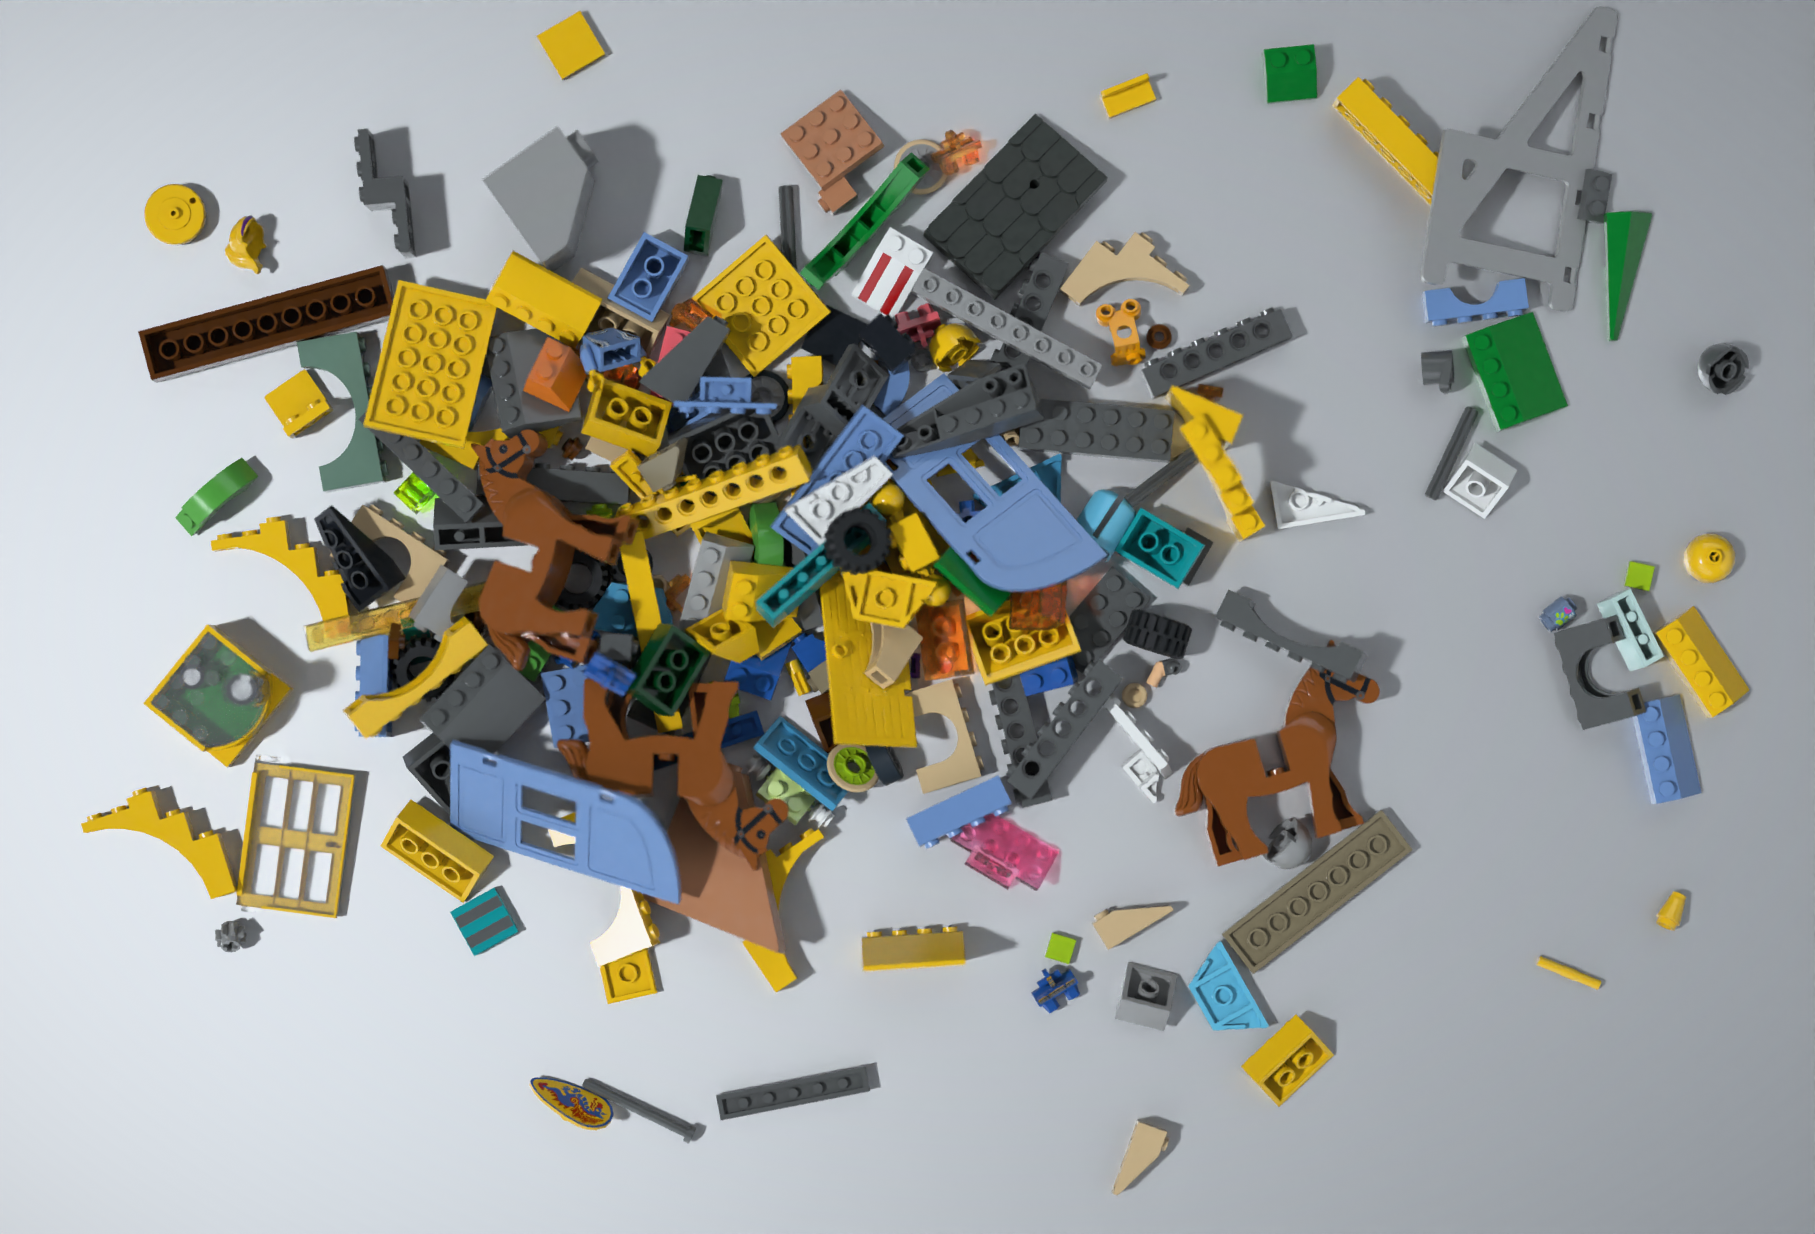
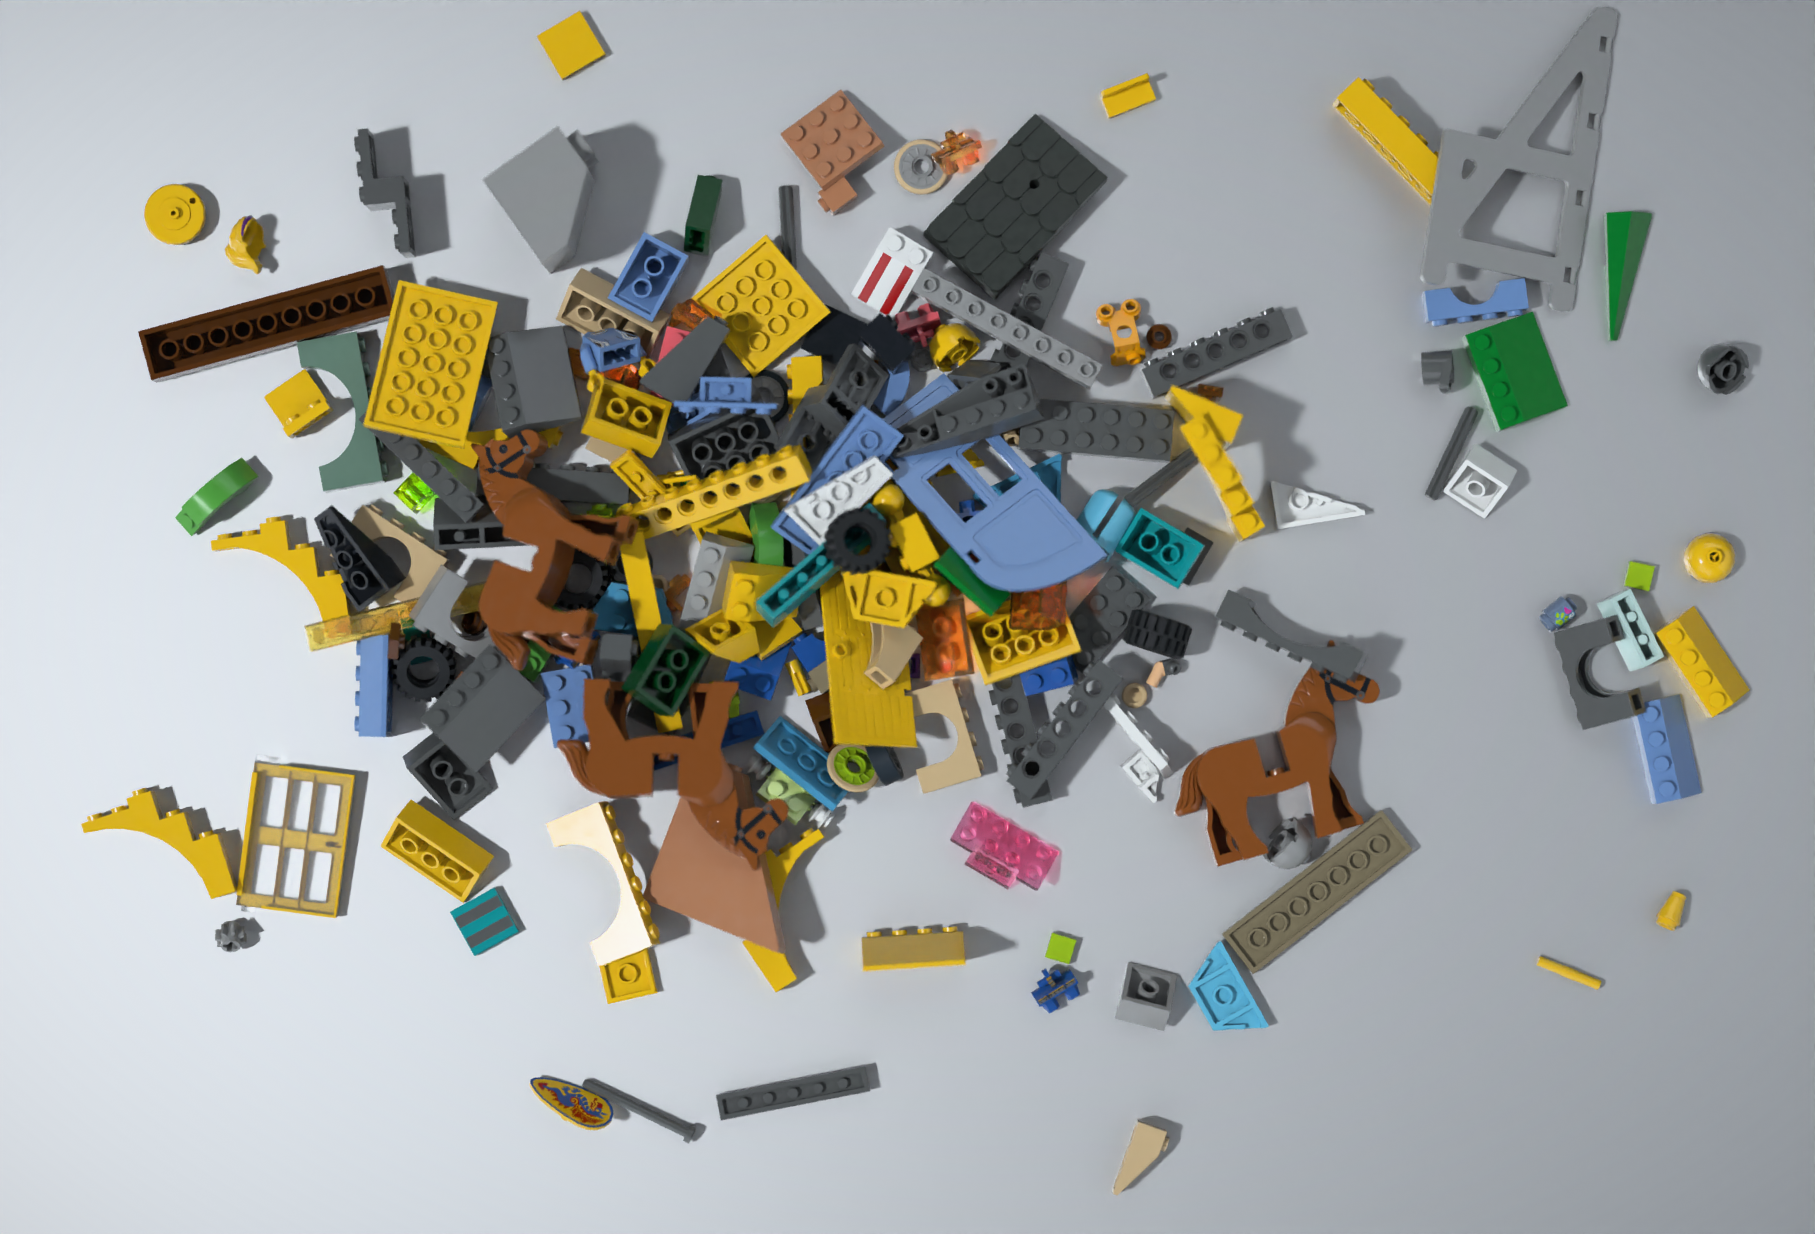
(218, 695): clear piece -> none
(457, 646): yellow arch -> none
(543, 299): yellow slope -> none
(556, 375): orange slope -> none
(571, 448): reddish brown plate -> none
(609, 673): blue hips -> none
(613, 838): medium blue door -> none
(664, 466): dark tan slope -> none
(866, 222): green arch -> none
(959, 811): medium blue slope -> none
(1103, 268): tan arch -> none
(1123, 923): tan slope -> none
(1287, 1060): yellow slope -> none
(1290, 73): green slope -> none
(1594, 196): dark grey plate -> none

